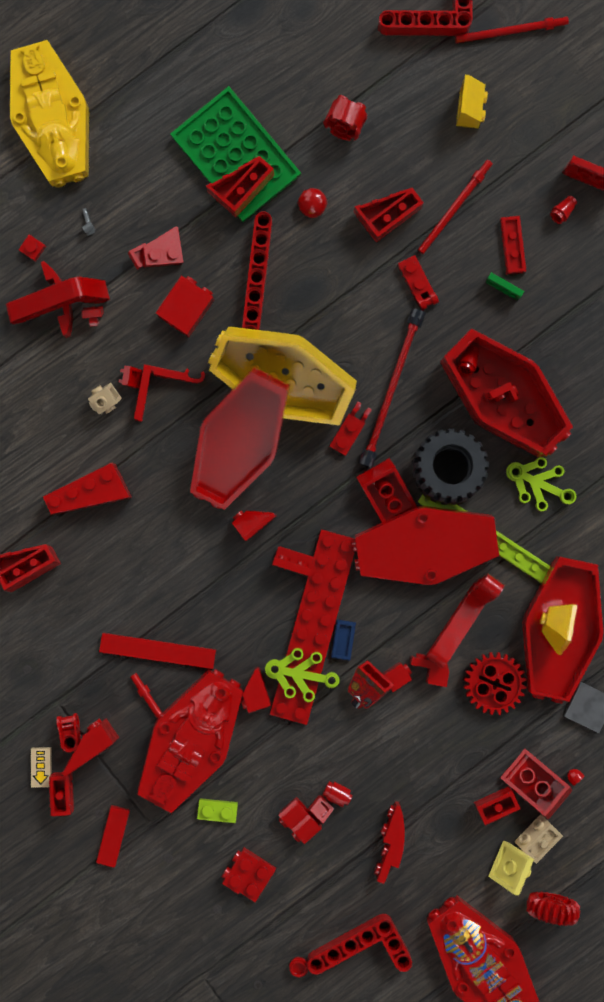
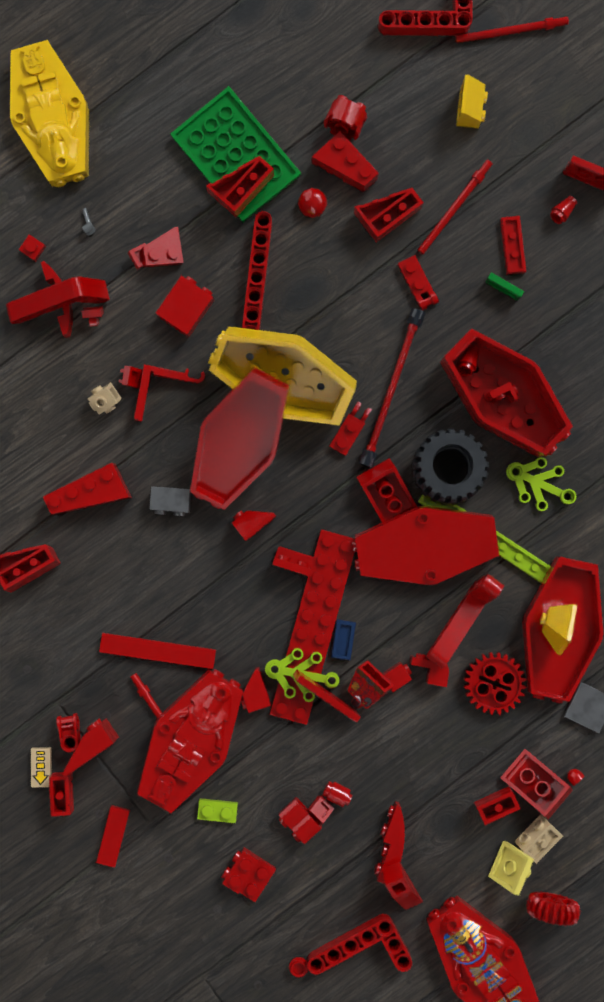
(170, 499): none -> flat silver brick
(326, 696): none -> red tile
(346, 162): none -> red wedge
(401, 886): none -> red slope

